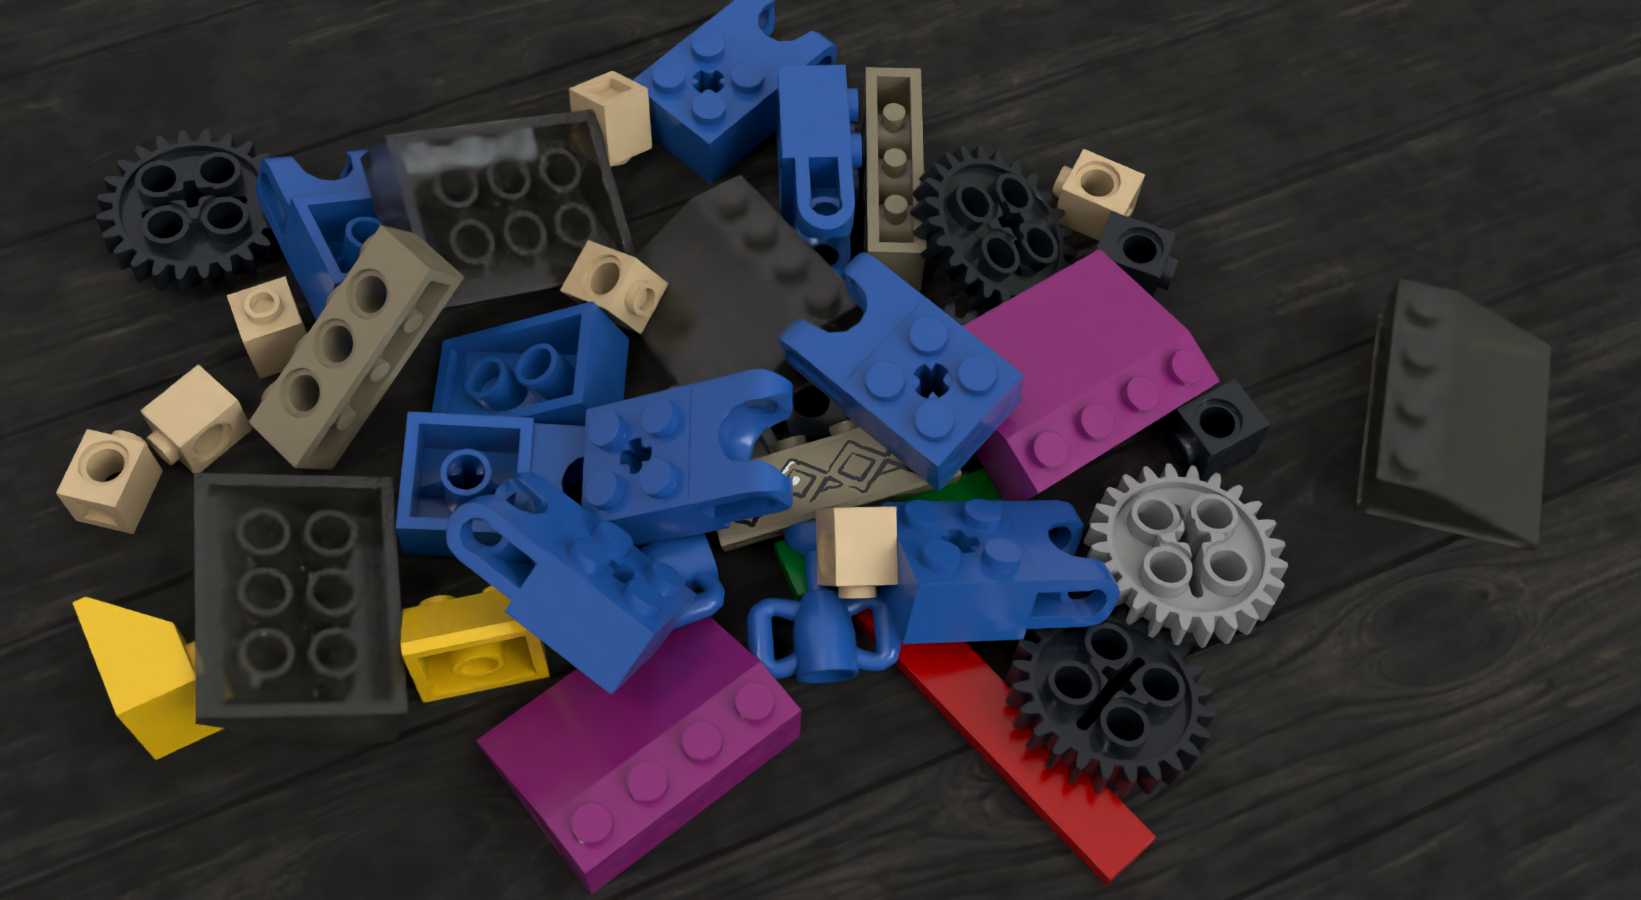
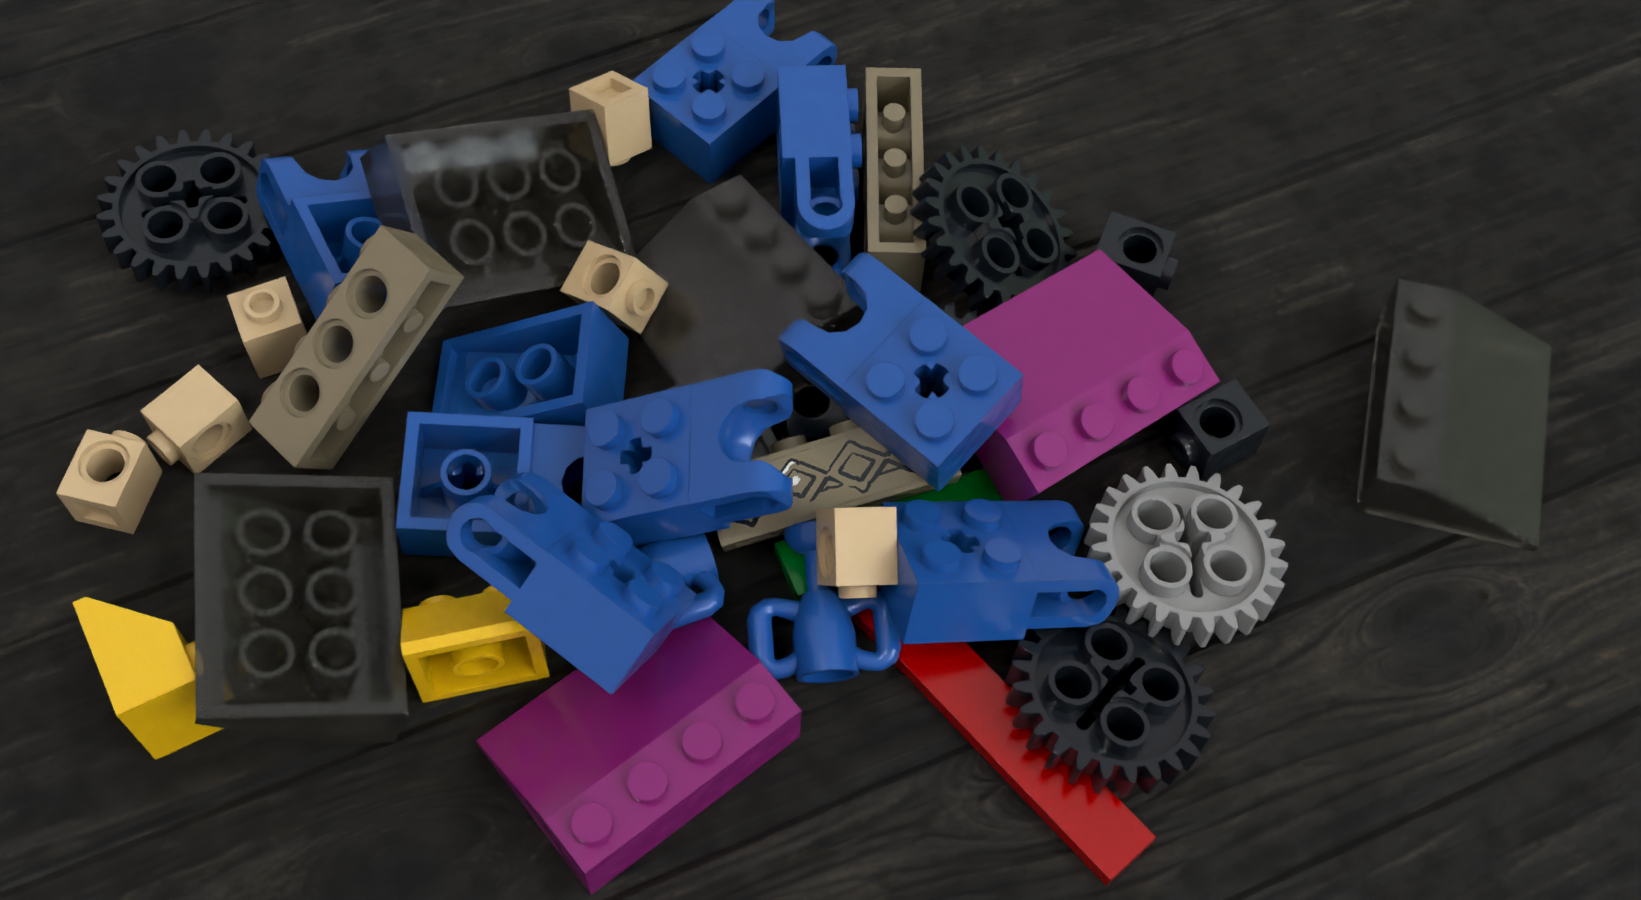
(1095, 190): tan brick -> none

